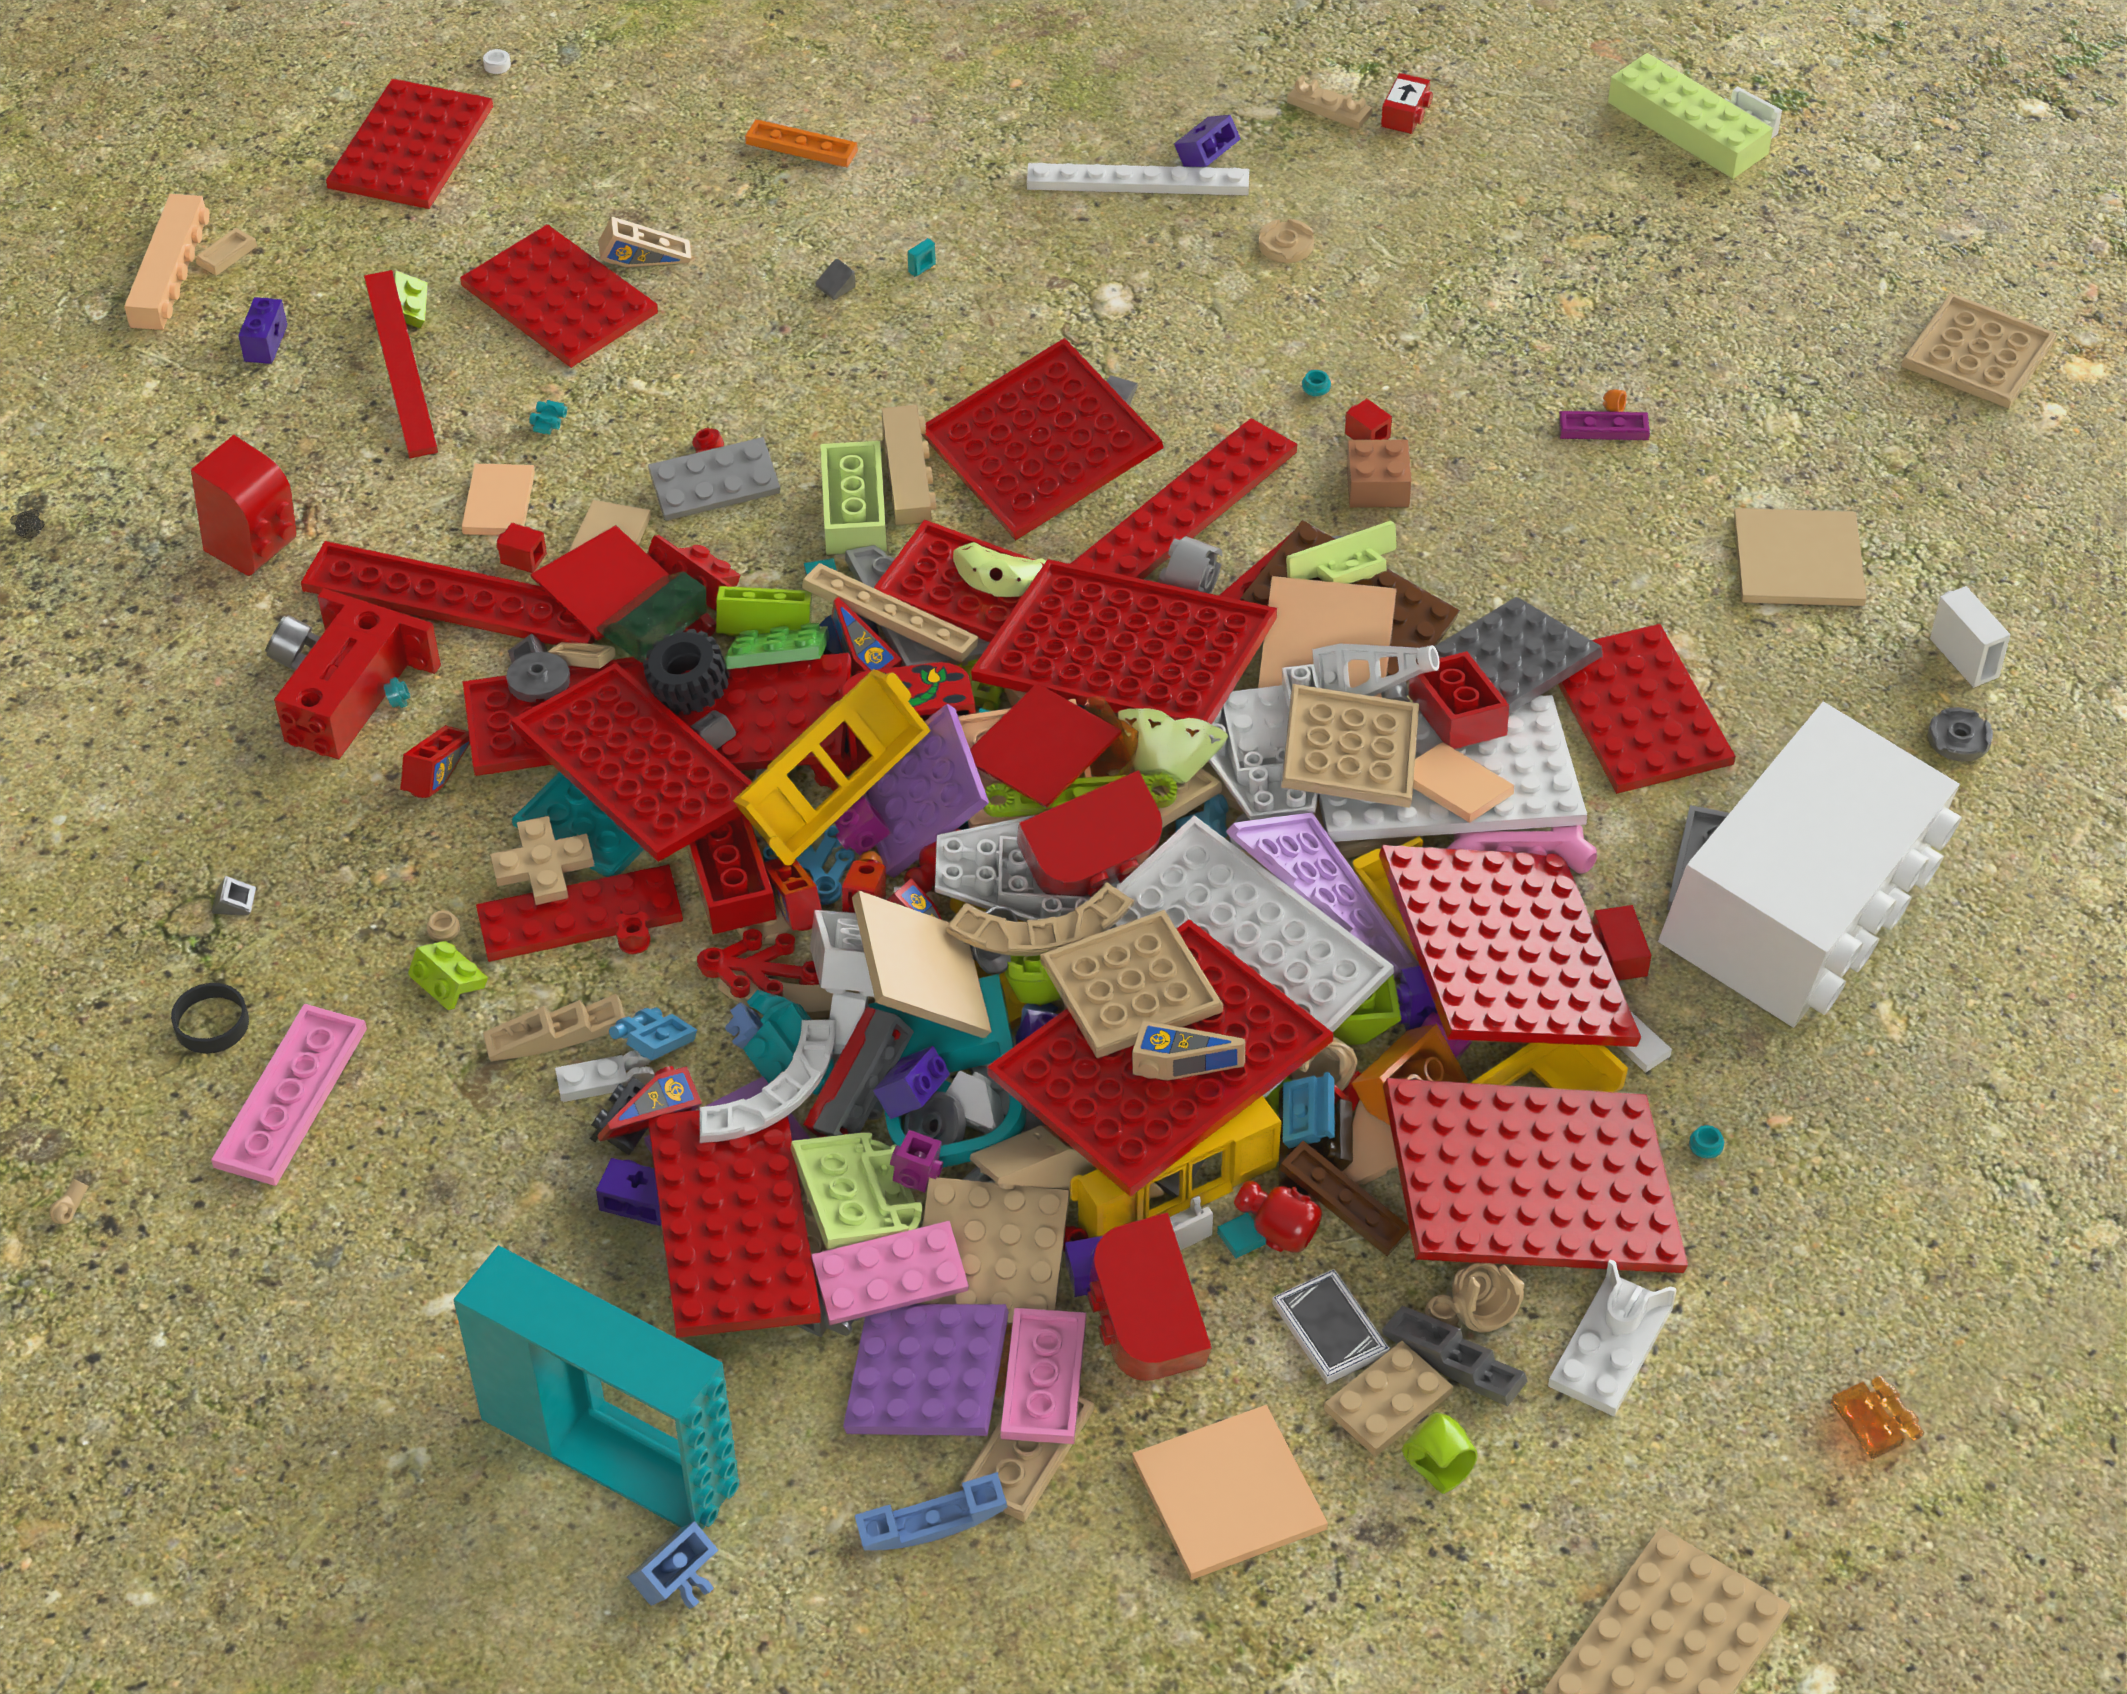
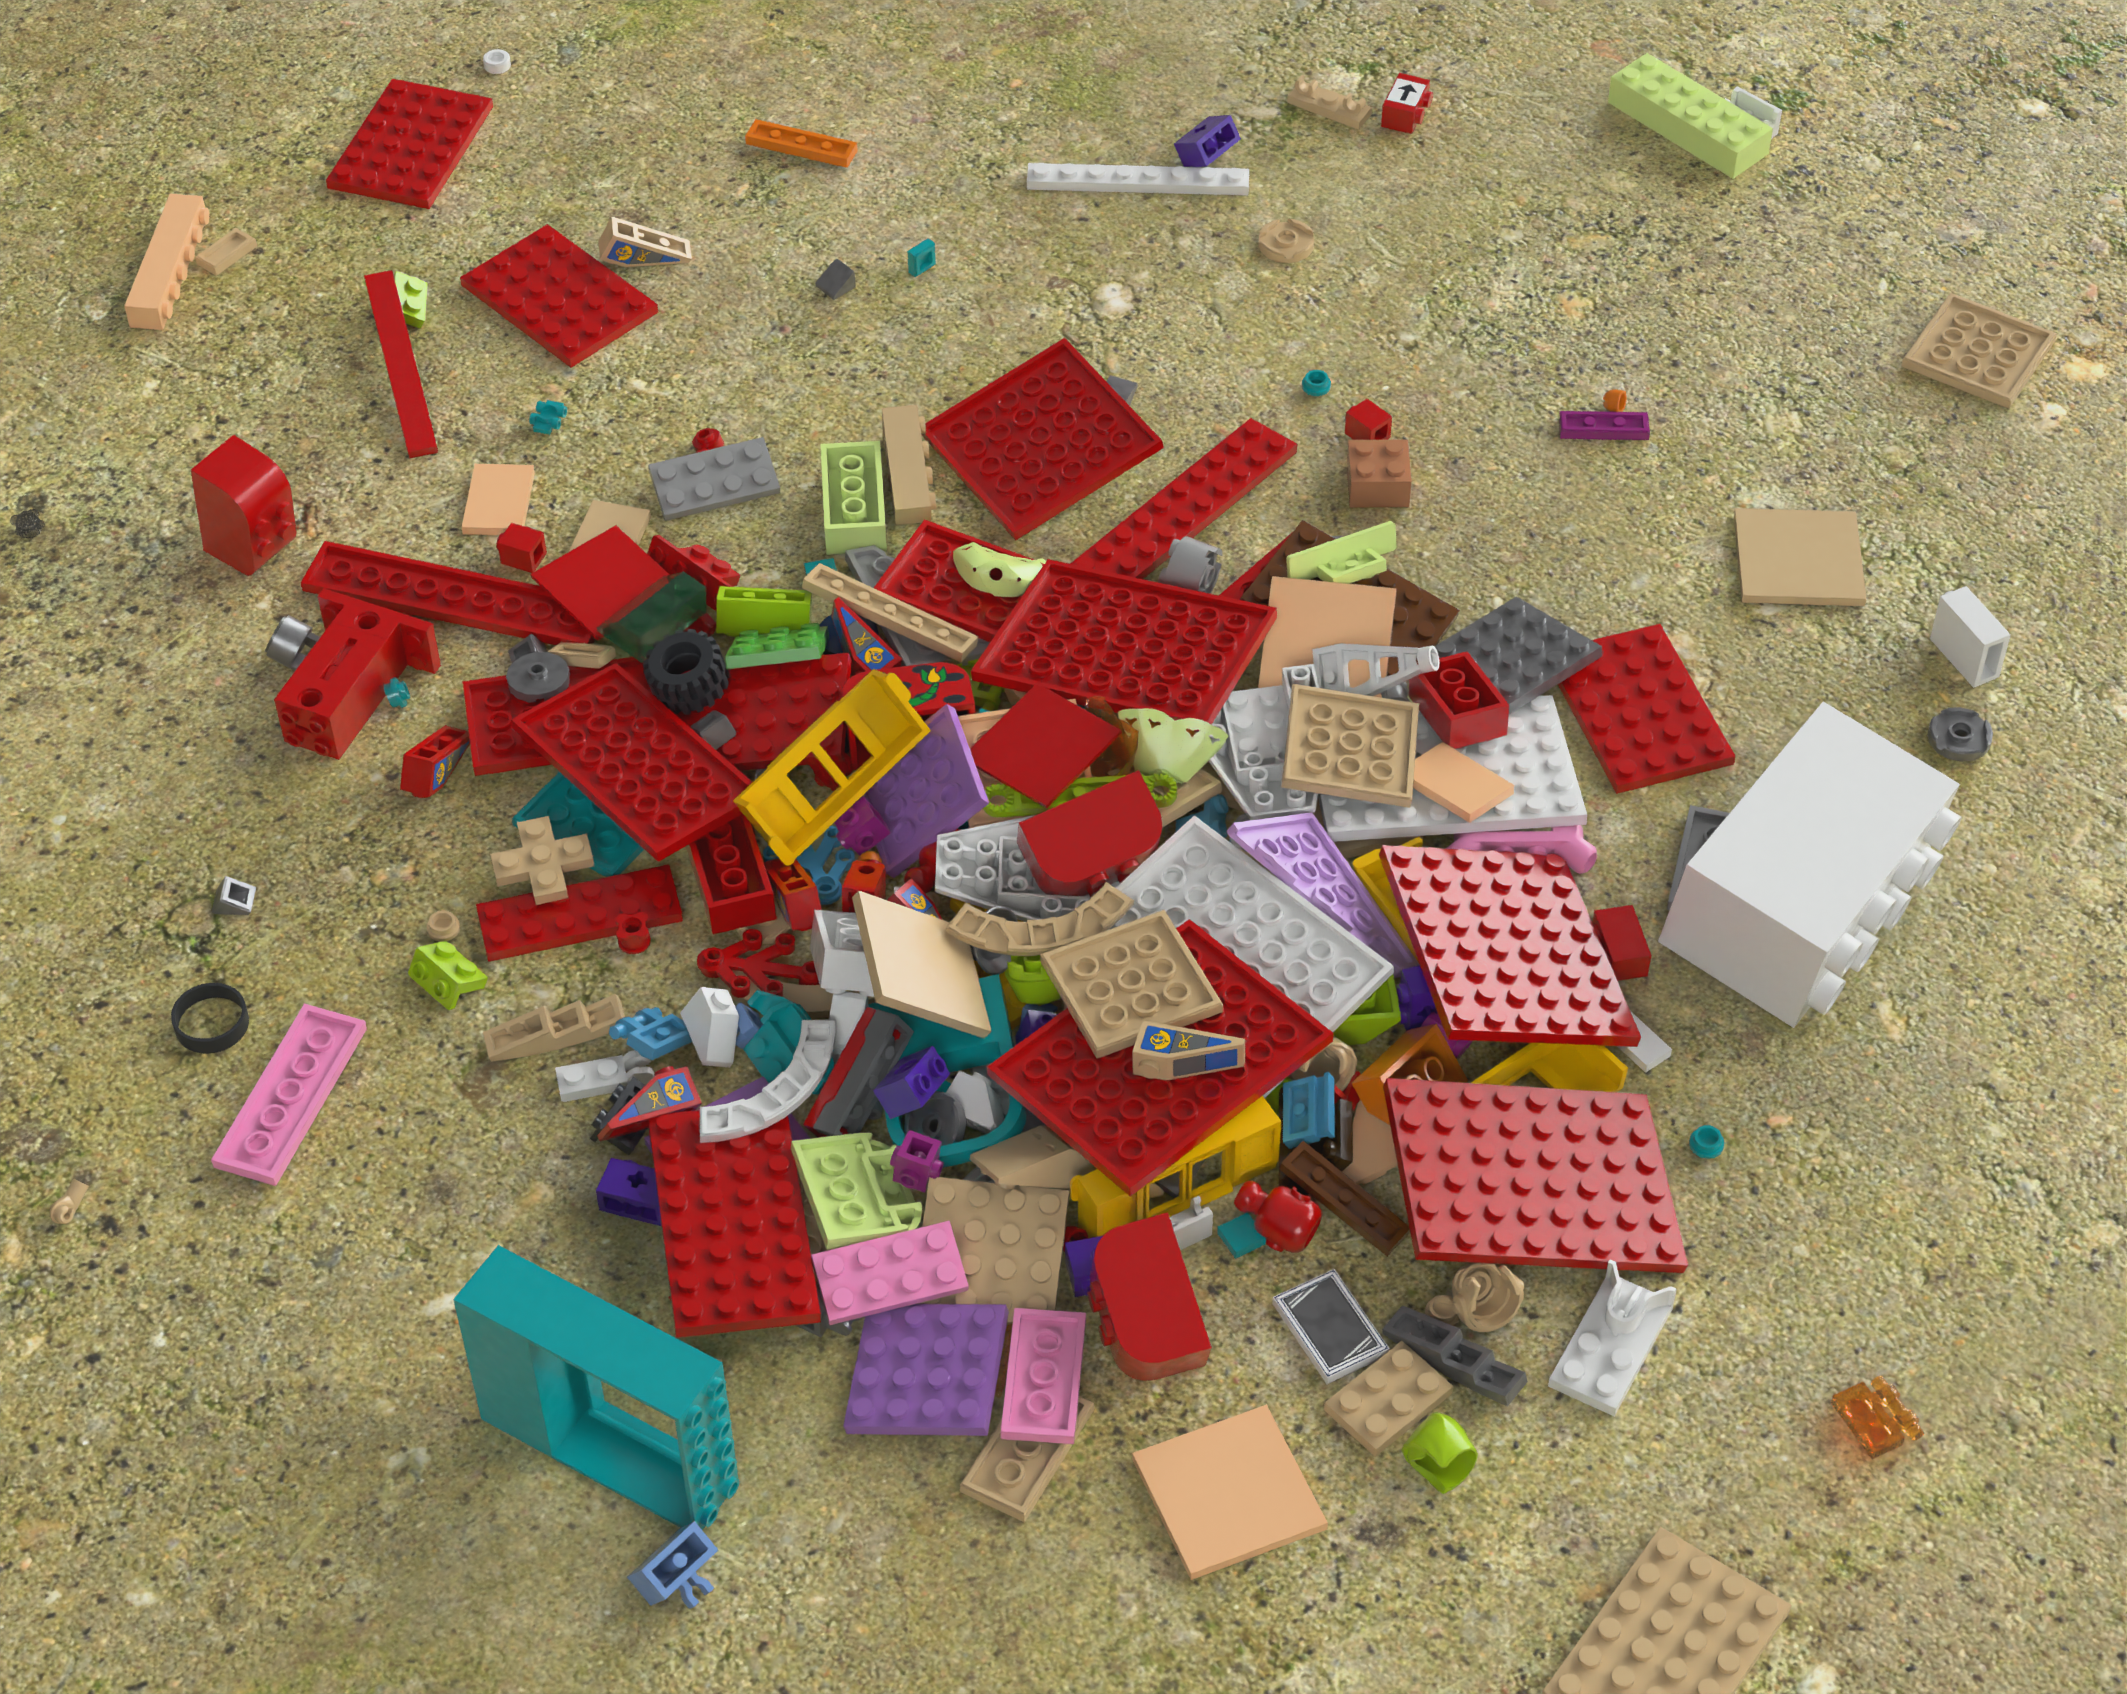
(263, 330): dark purple brick -> none
(712, 1026): none -> white slope
(934, 1518): medium blue slope -> none

